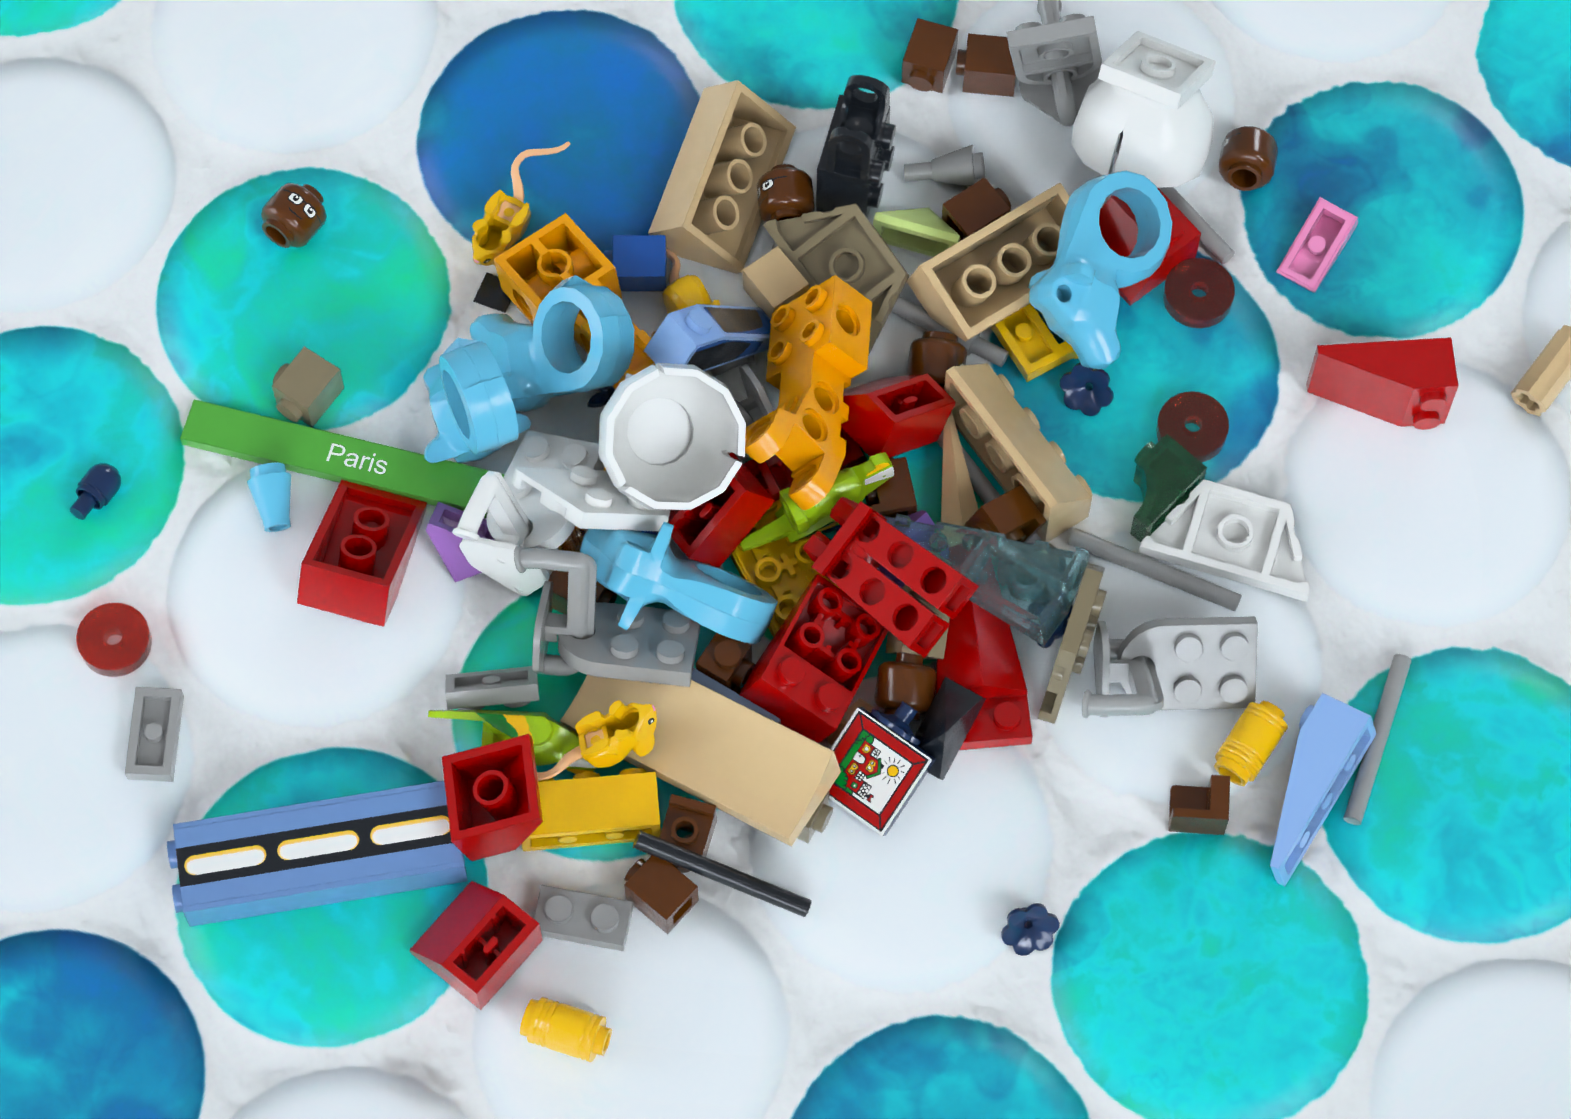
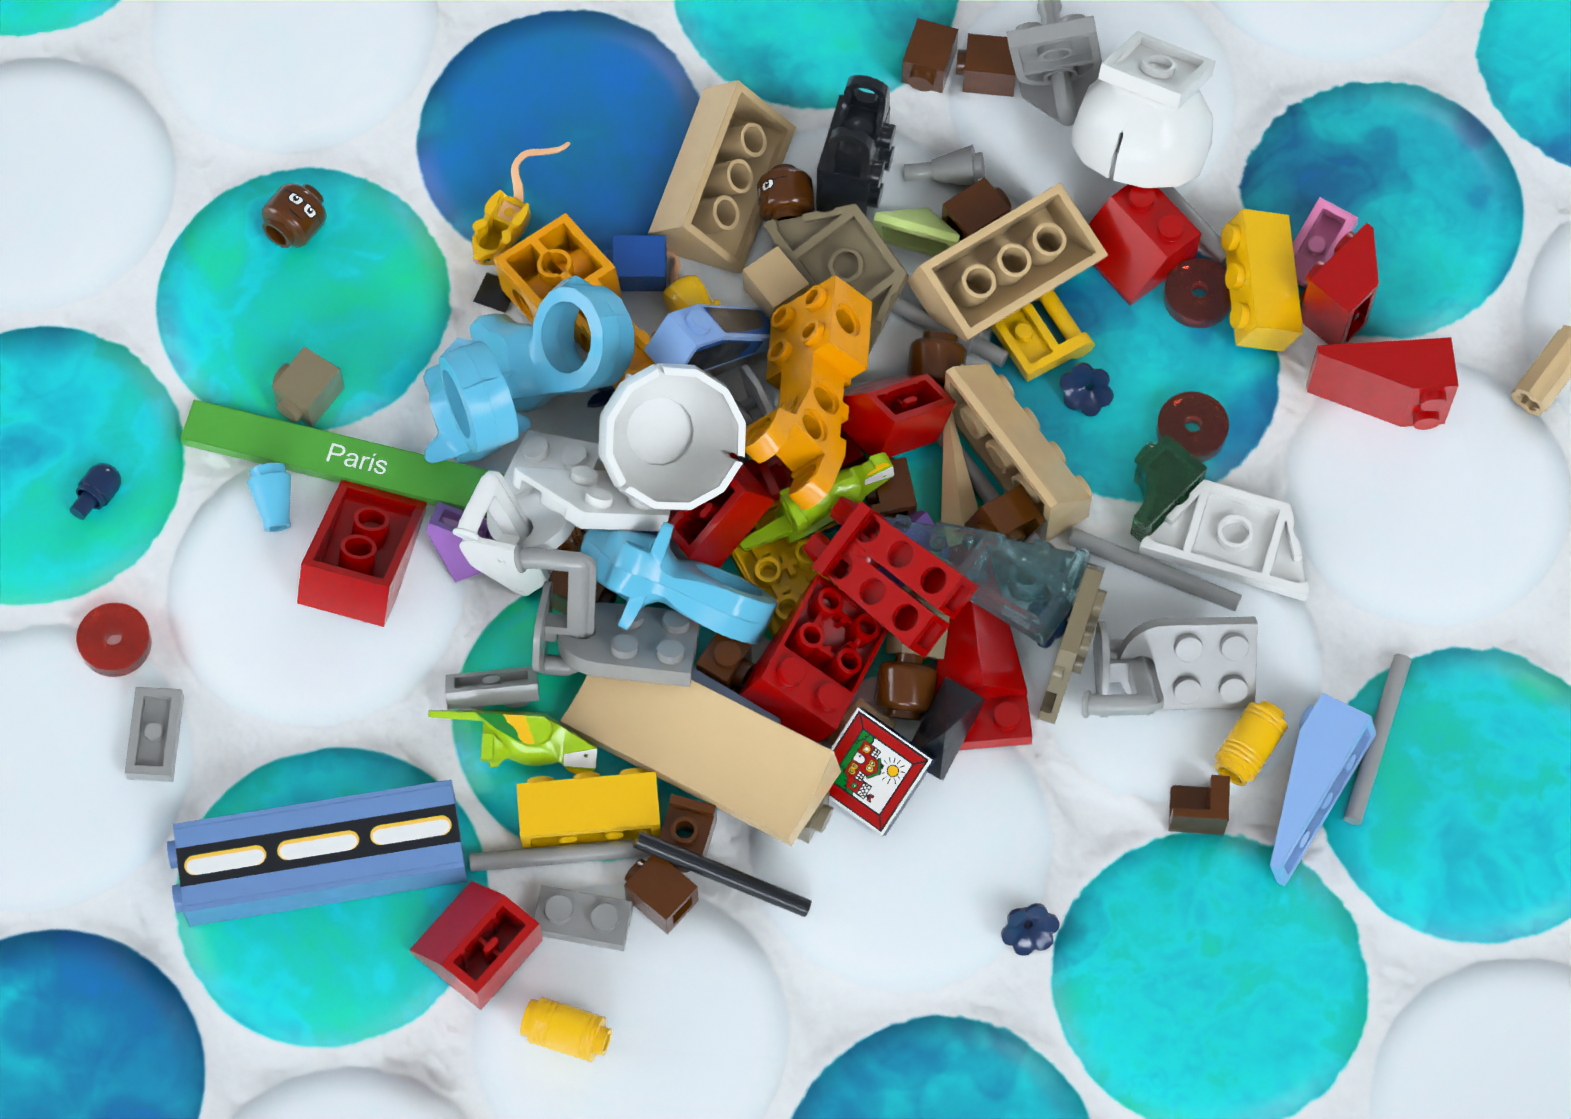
(492, 797): red slope -> none
(554, 855): none -> light grey bar
(610, 737): yellow animal -> none
(899, 721): dark blue plant -> none
(1083, 284): medium azure animal -> none
(1248, 158): reddish brown head -> none
(1262, 280): none -> yellow brick
(1342, 289): none -> red slope

